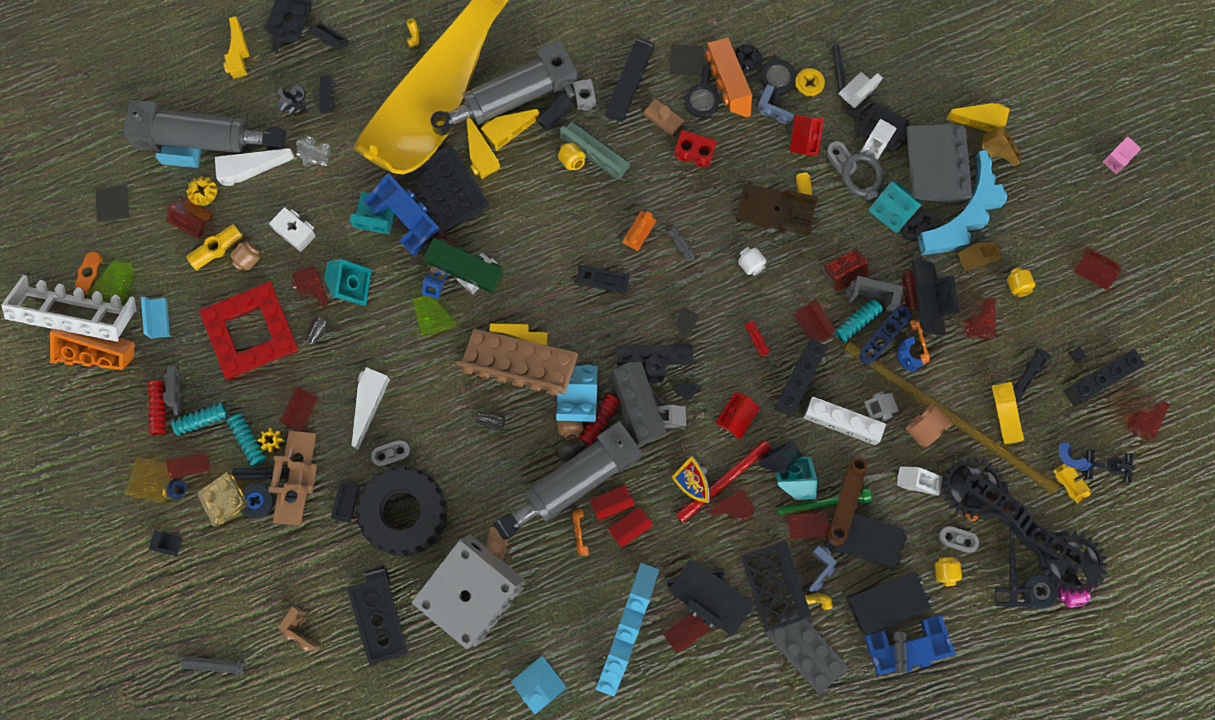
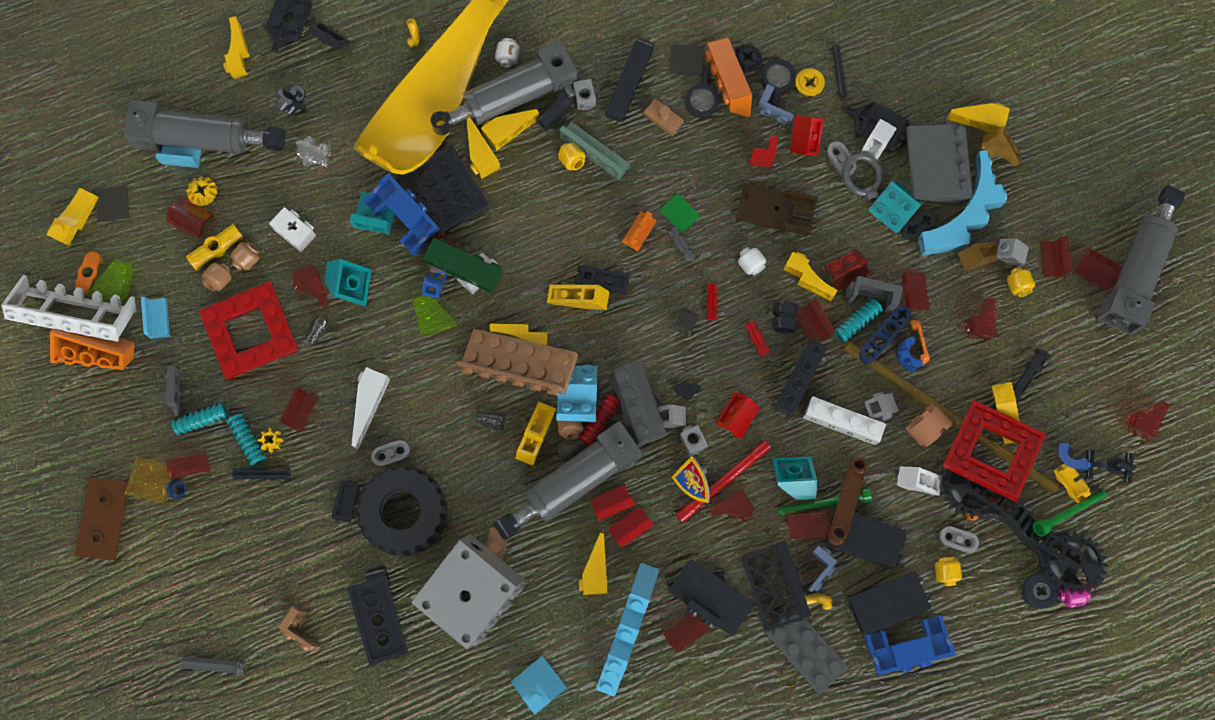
(73, 217): none -> yellow slope
(102, 519): none -> reddish brown plate
(156, 407): red piece -> none
(165, 543): black panel -> none
(216, 276): none -> medium nougat head
(222, 499): clear yellow plate -> none
(240, 167): white slope -> none
(266, 498): black bush -> none
(301, 478): medium nougat piece -> none
(327, 94): black piece -> none
(507, 52): none -> white head
(535, 433): none -> yellow slope
(579, 296): none -> yellow slope
(581, 550): orange piece -> none
(594, 575): none -> yellow slope
(655, 357): black plate -> none
(679, 213): none -> green sticker
(693, 448): none -> light grey brick
(696, 143): red brick -> none
(711, 304): none -> red axle
(764, 157): none -> red panel
(781, 457): black slope -> none
(784, 317): none -> black wheel
(799, 267): none -> yellow slope
(804, 183): yellow piece -> none
(859, 89): white panel -> none
(900, 651): dark grey axle -> none
(935, 297): black bracket -> none
(1006, 484): none -> red plate
(1012, 251): none -> light grey brick
(1012, 588): black piece -> none
(1044, 526): none -> green piece
(1056, 258): none -> clear red panel
(1077, 354): black piece -> none
(1104, 377): black brick -> none
(1122, 155): bright pink bracket -> none
(1129, 303): none -> dark grey piece

